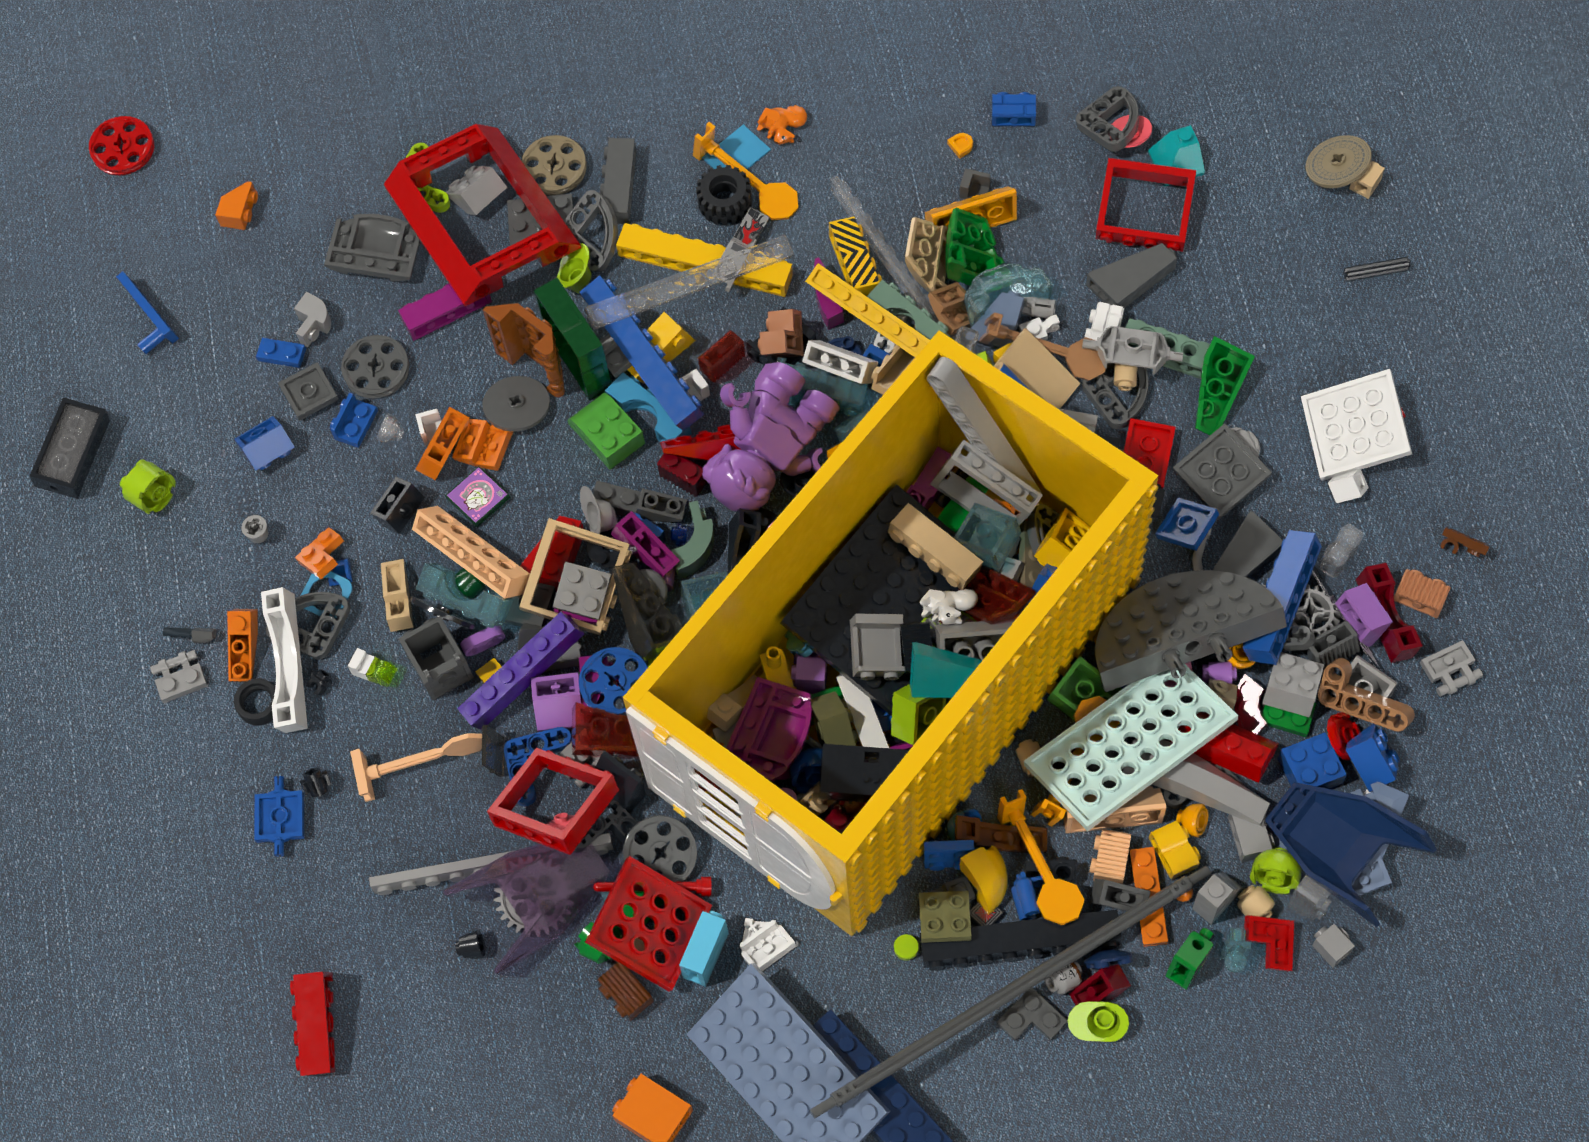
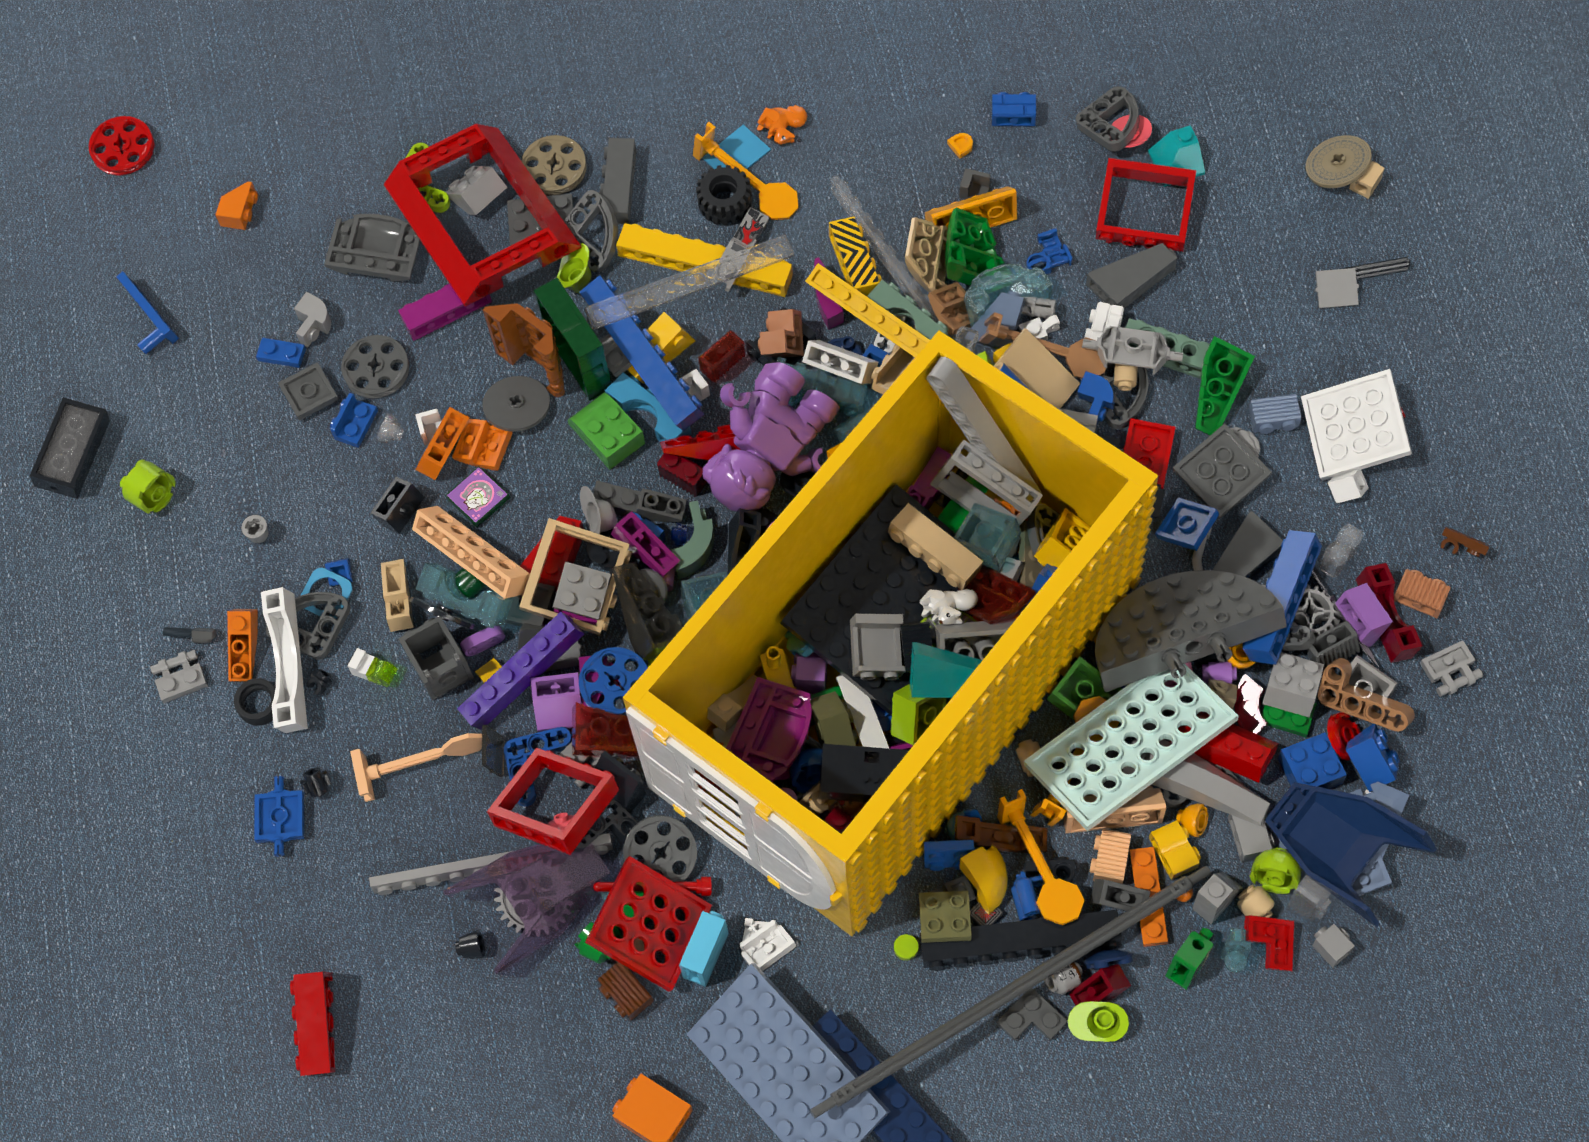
(264, 443): slope -> none
(316, 555): orange plate -> none
(1054, 254): none -> blue piece
(1098, 392): none -> blue brick
(1274, 413): none -> sand blue brick
(1337, 288): none -> light grey piece

